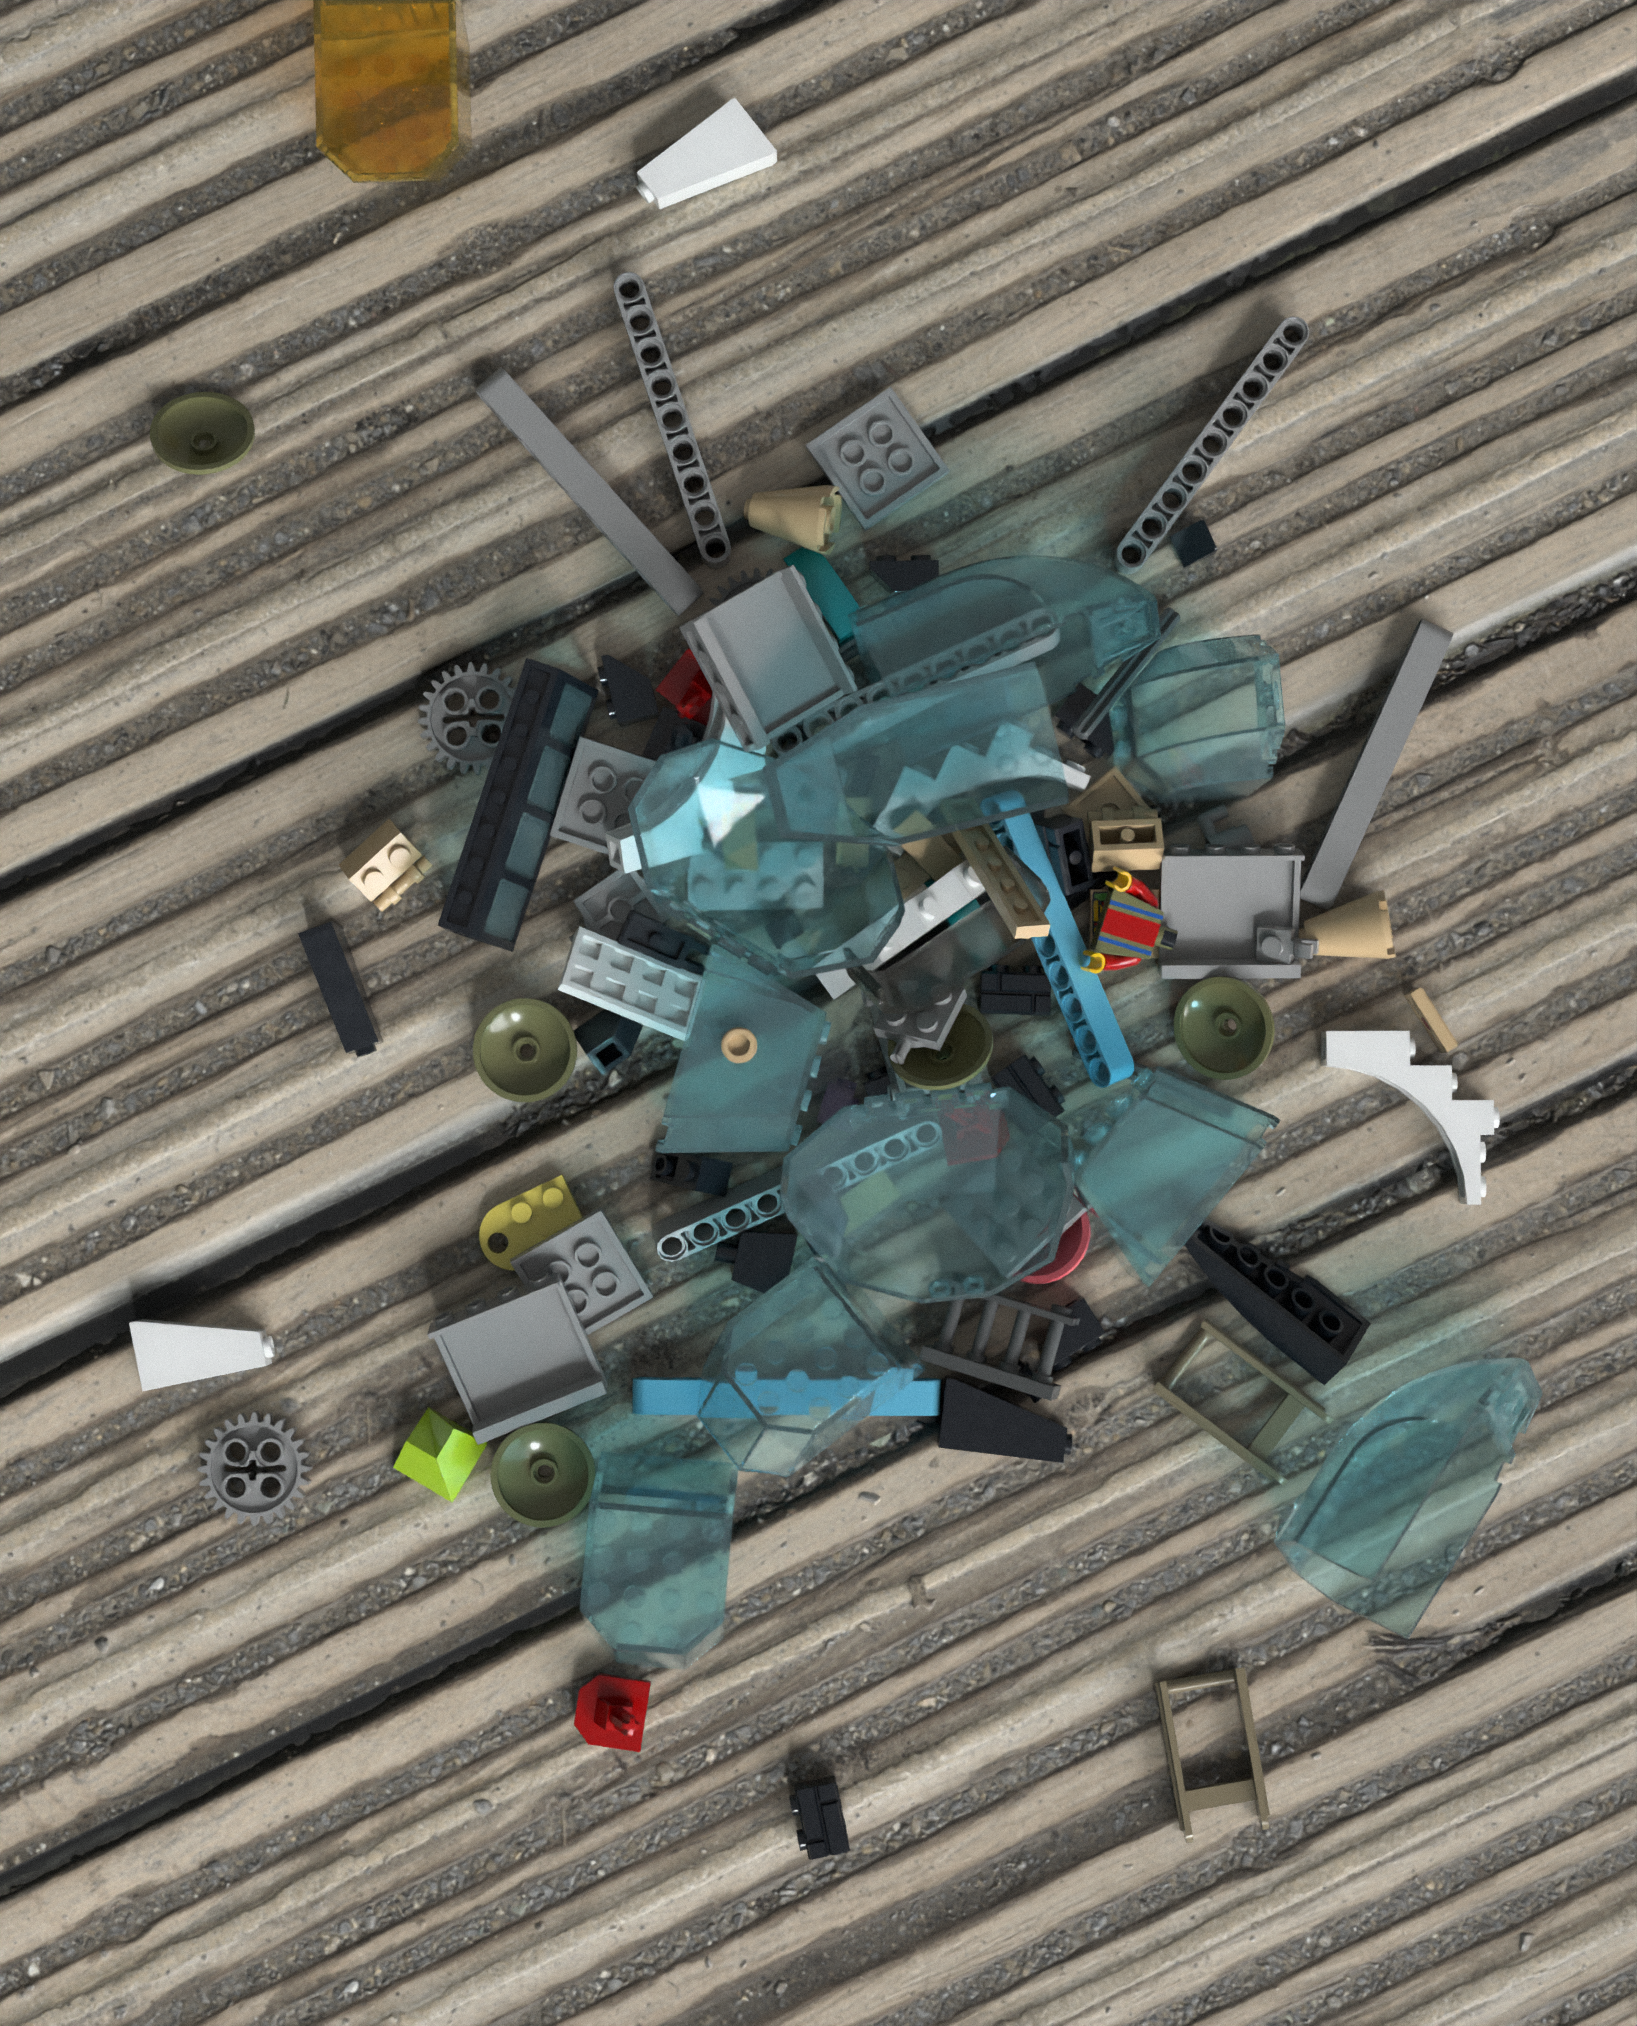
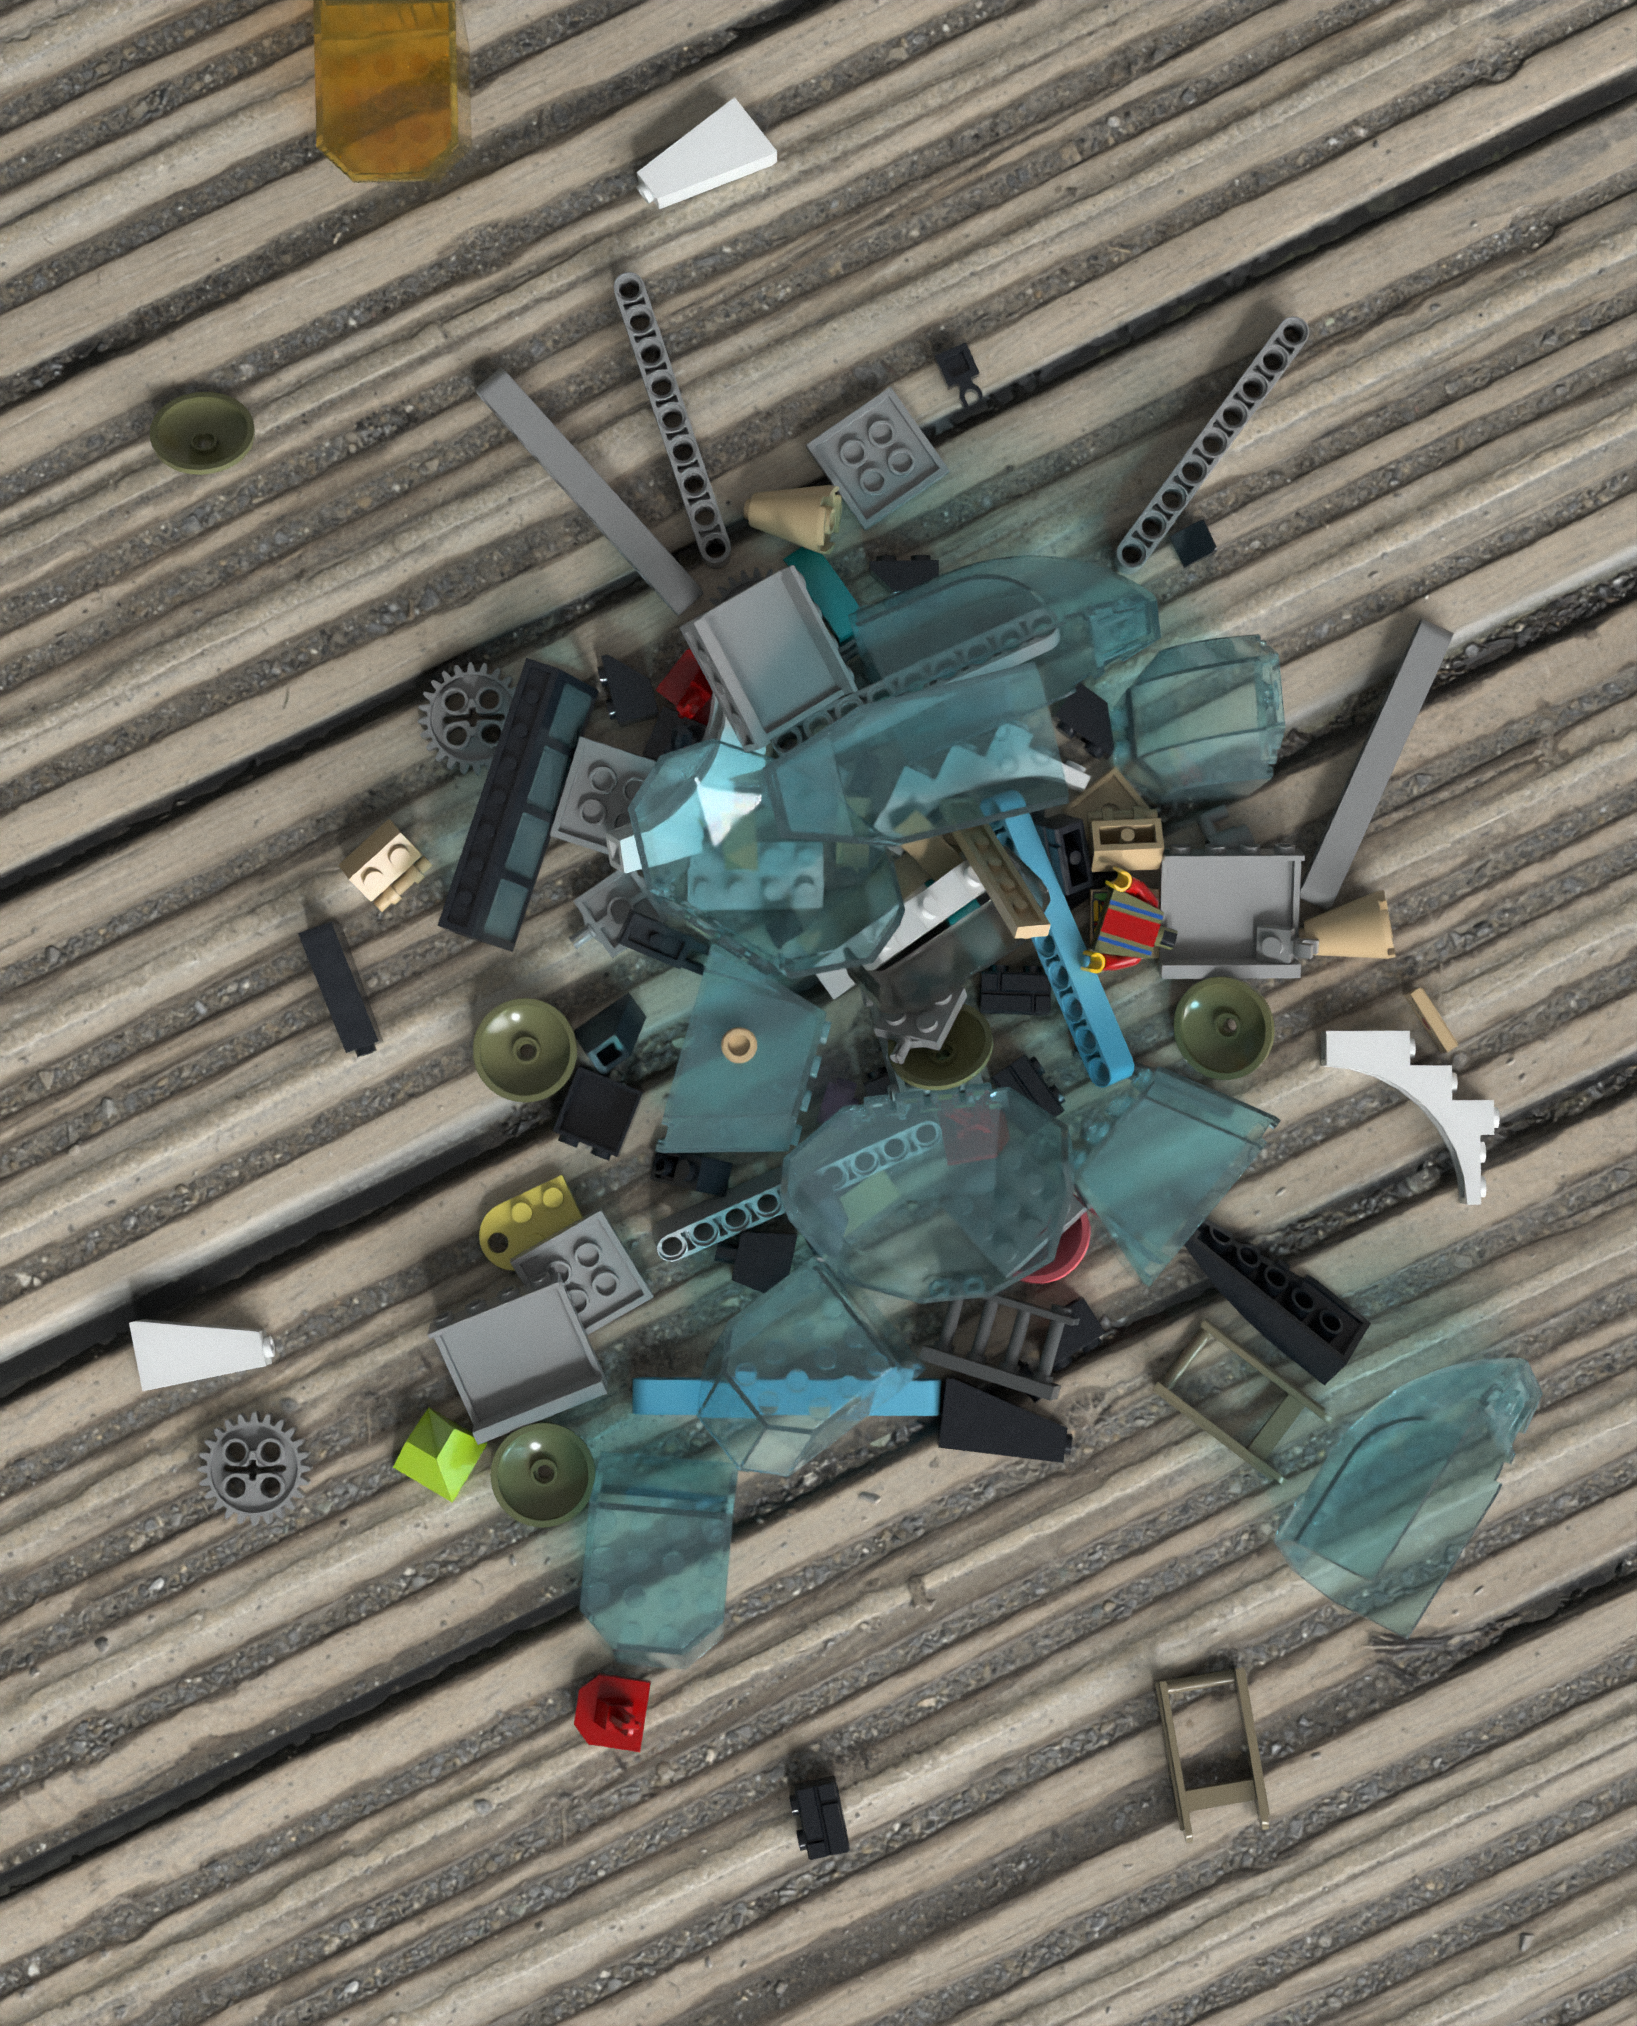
(598, 1113): none -> black piece
(630, 983): white plate -> none
(958, 370): none -> black plate
(1121, 679): dark grey axle -> none

